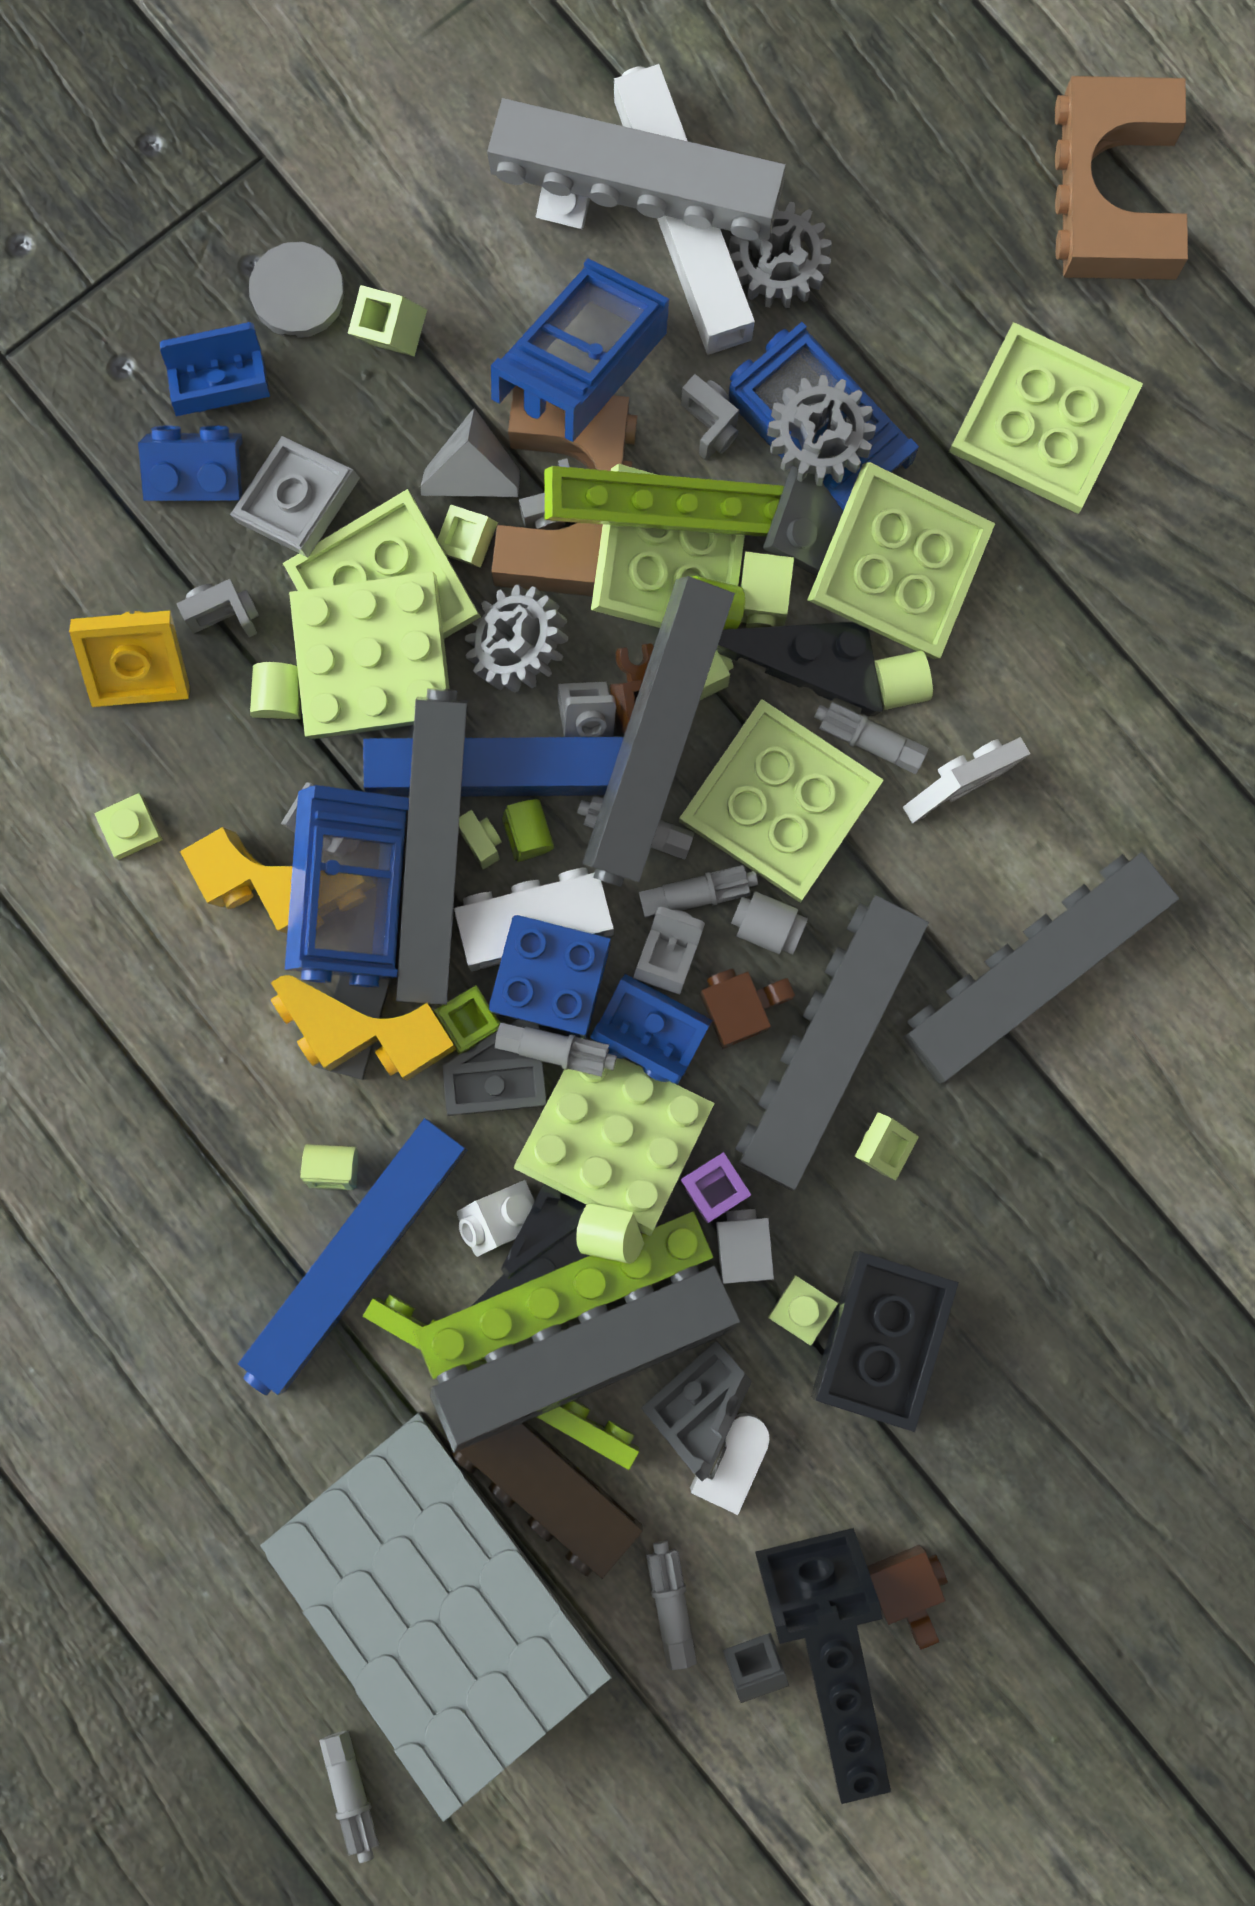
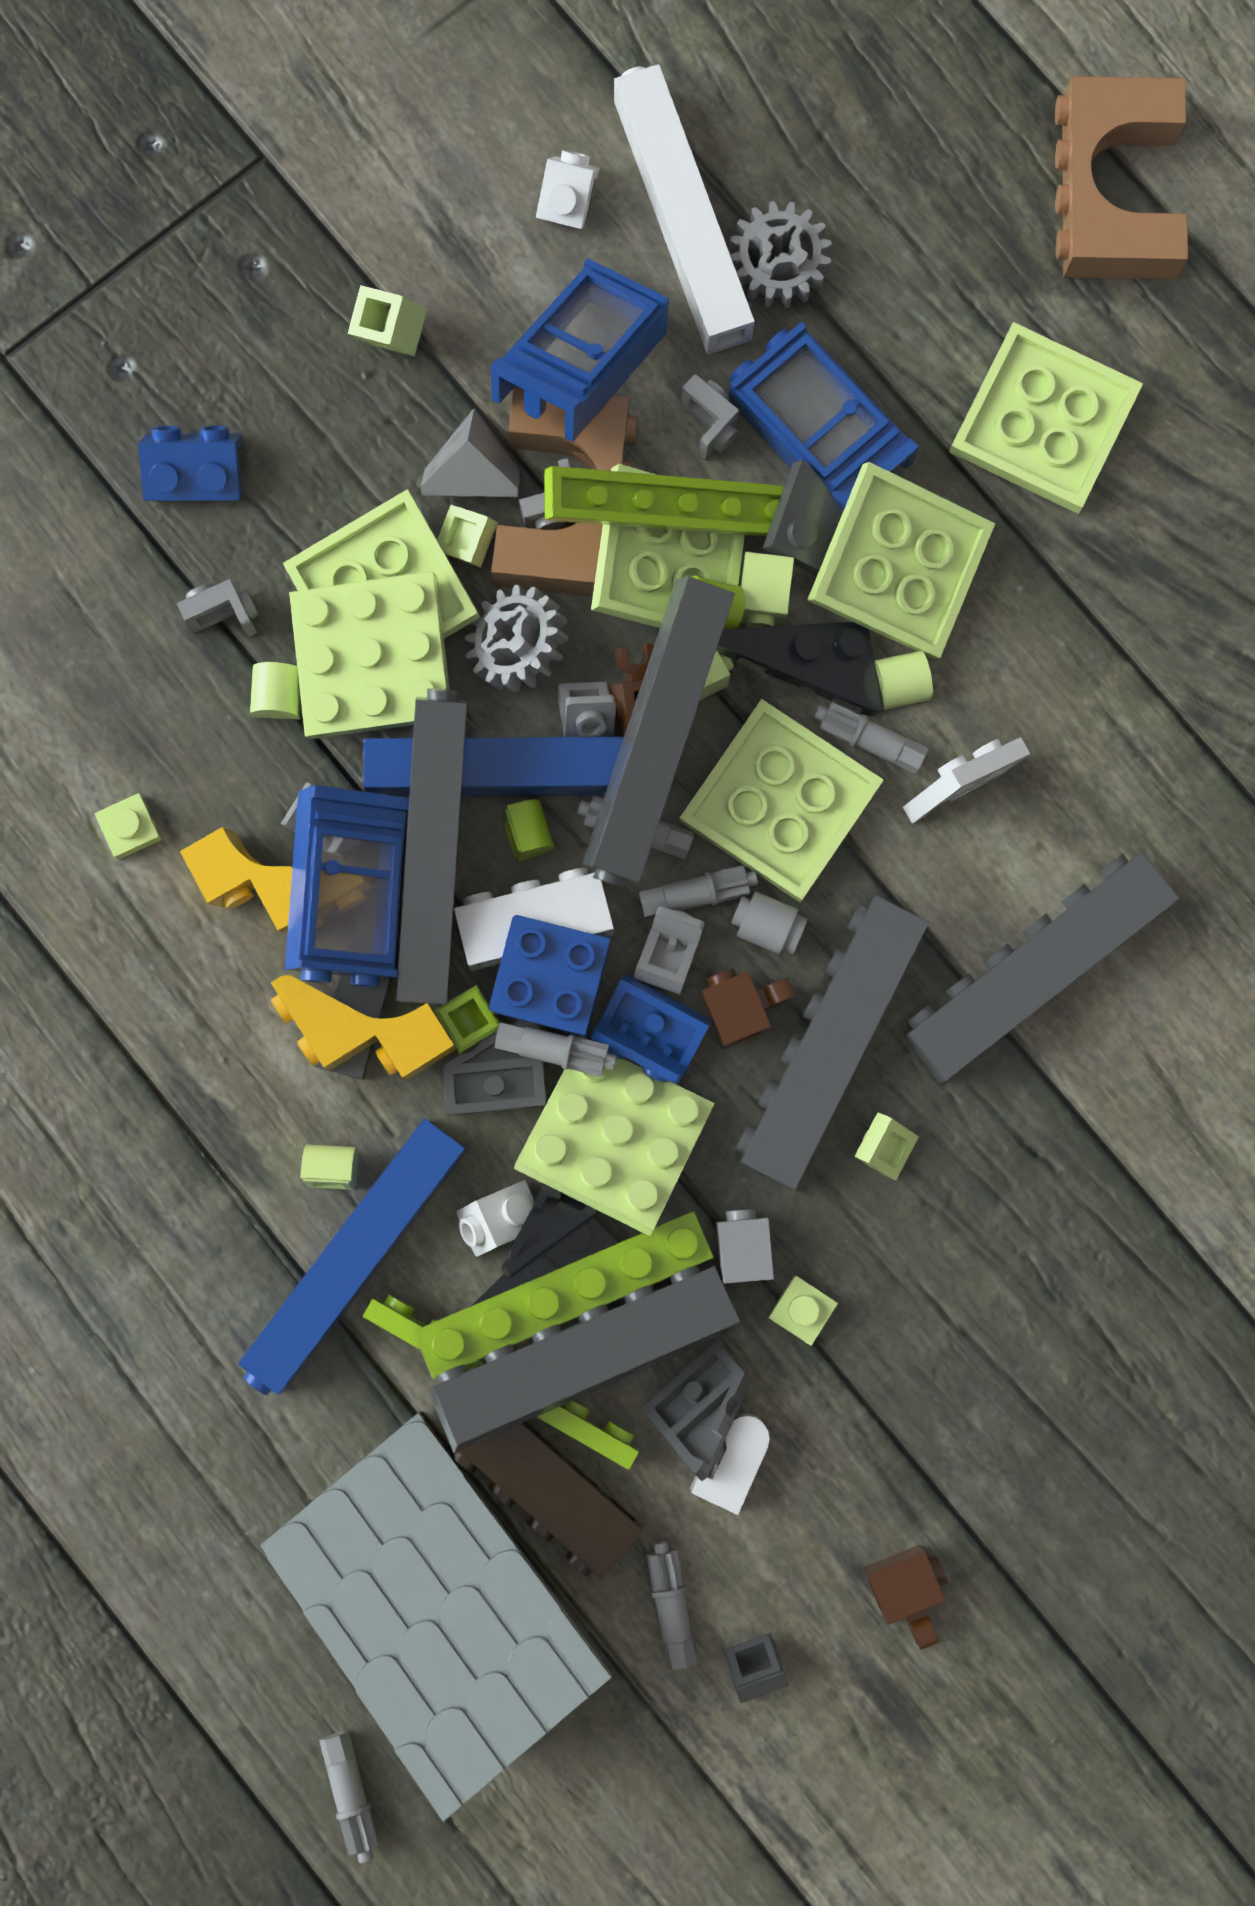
(130, 658): yellow tile -> none
(215, 369): blue bracket -> none
(295, 496): light grey tile -> none
(296, 289): light grey tile -> none
(480, 838): yellowish green plate -> none
(609, 1233): yellowish green brick -> none
(635, 169): light grey brick -> none
(715, 1187): medium lavender brick -> none
(806, 419): light grey gear -> none
(821, 1594): black bracket -> none
(884, 1340): black brick -> none

